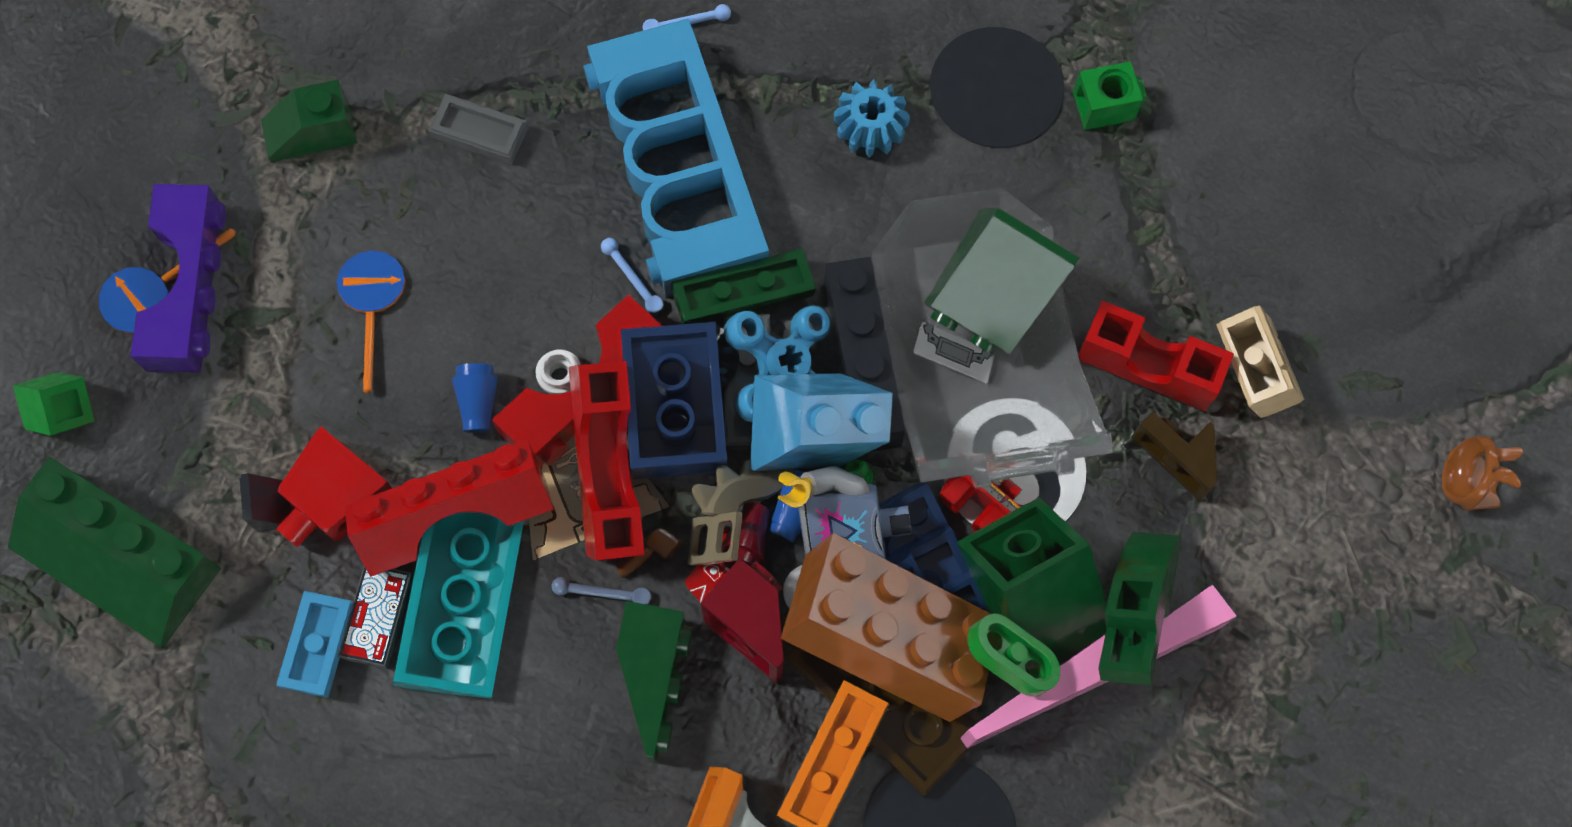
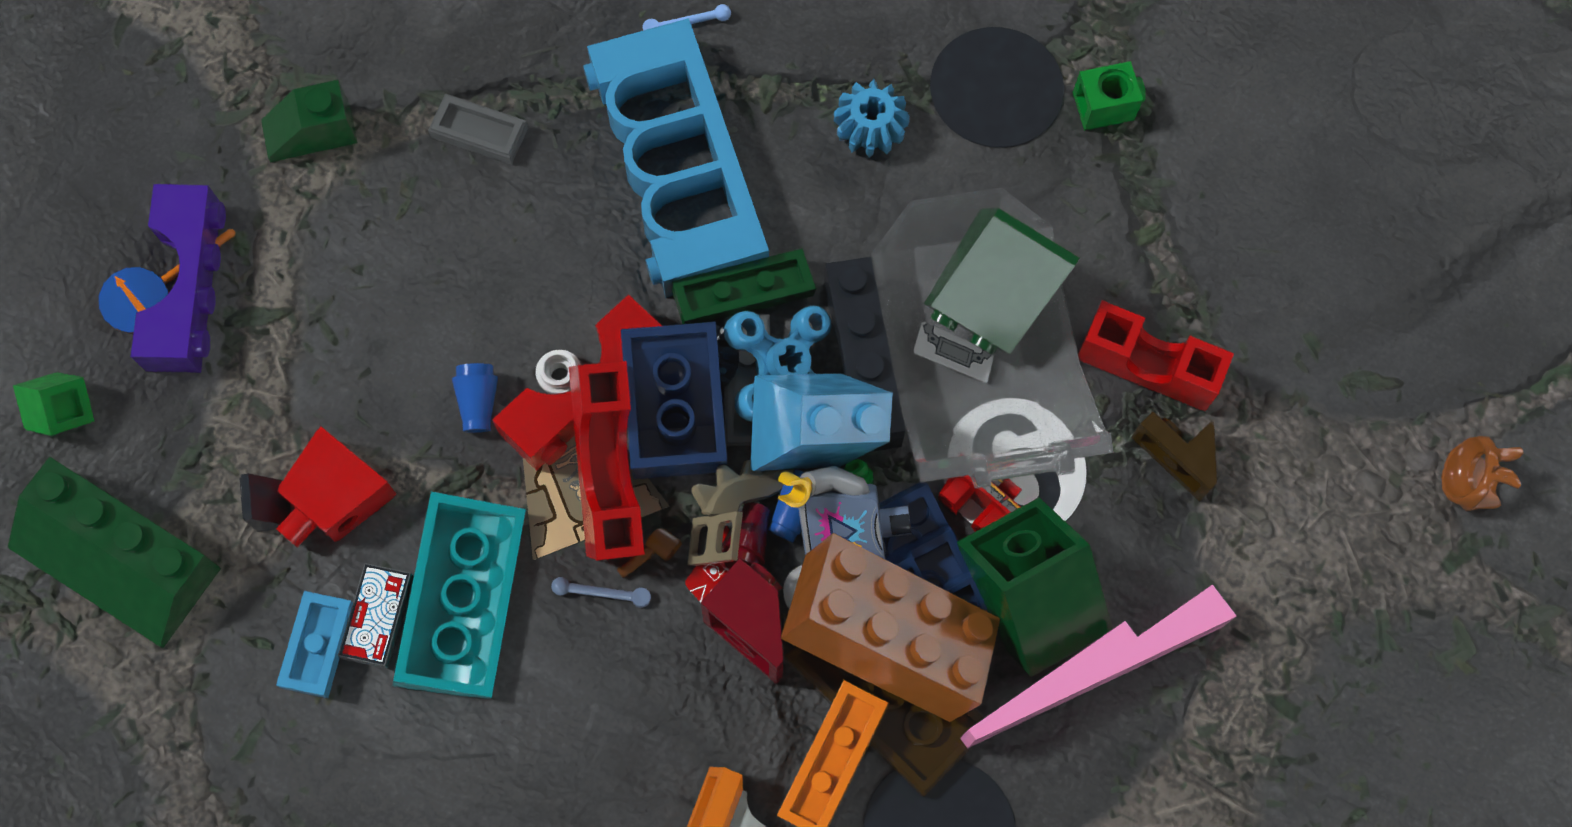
(370, 285): blue piece -> none
(500, 483): red arch -> none
(648, 656): dark green slope -> none
(653, 303): light blue hinge -> none
(1011, 653): green plate -> none
(1137, 607): dark green slope -> none
(1260, 362): tan brick -> none

